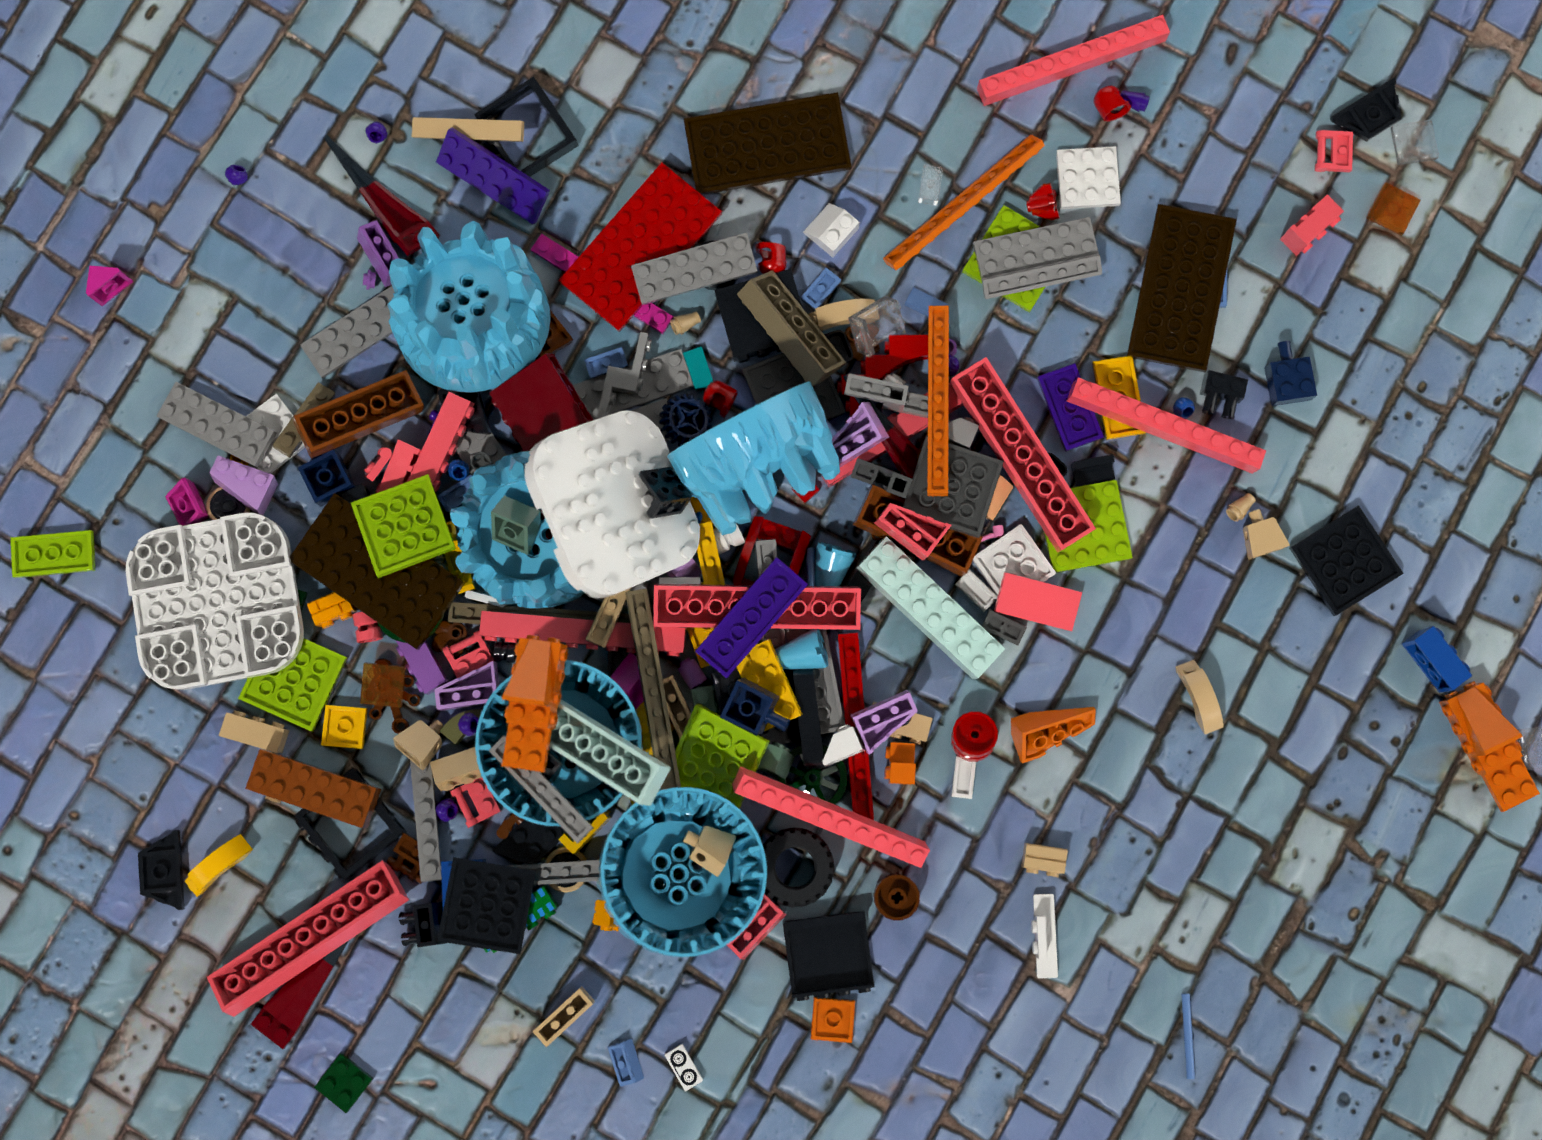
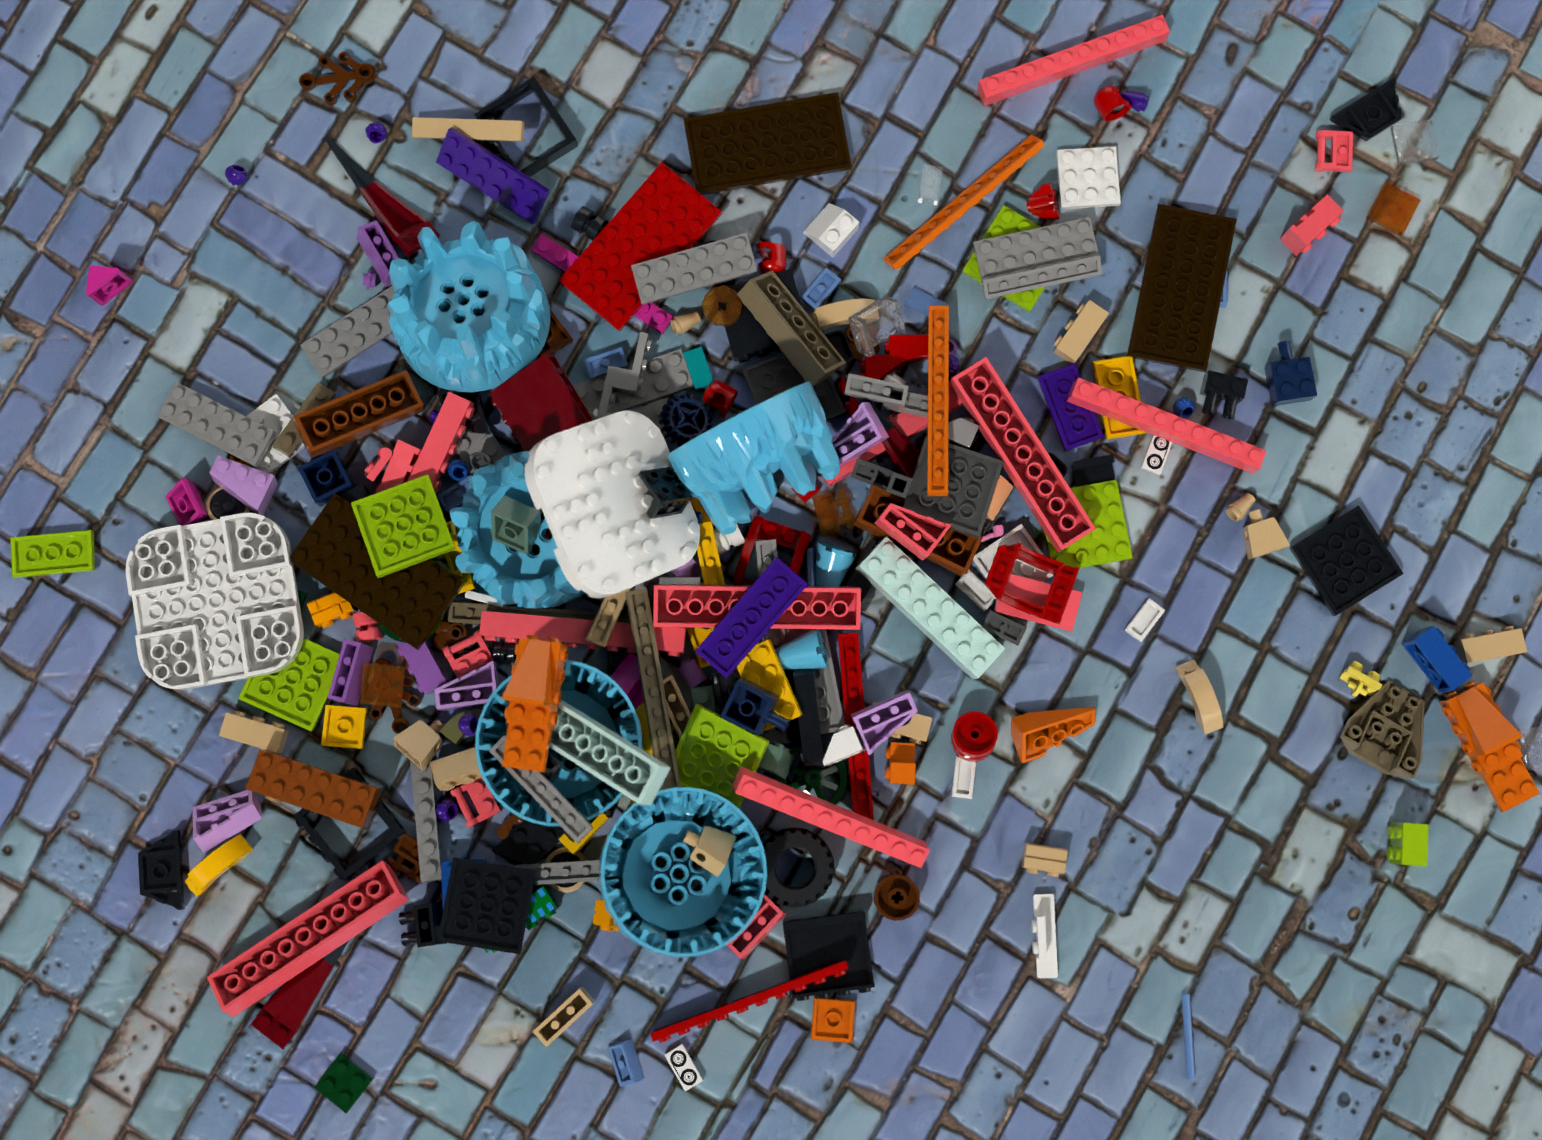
(224, 818): none -> lavender wedge
(340, 77): none -> reddish brown plant
(349, 672): none -> medium lavender brick
(588, 223): none -> black wheel
(719, 317): none -> clear orange plate
(741, 1005): none -> red plate
(827, 515): none -> clear orange plate
(1060, 589): none -> red wedge
(1080, 331): none -> tan brick
(1144, 620): none -> white tile
(1156, 455): none -> tile
(1360, 682): none -> light yellow hips
(1388, 731): none -> dark tan wedge
(1407, 843): none -> lime brick
(1491, 645): none -> tan brick

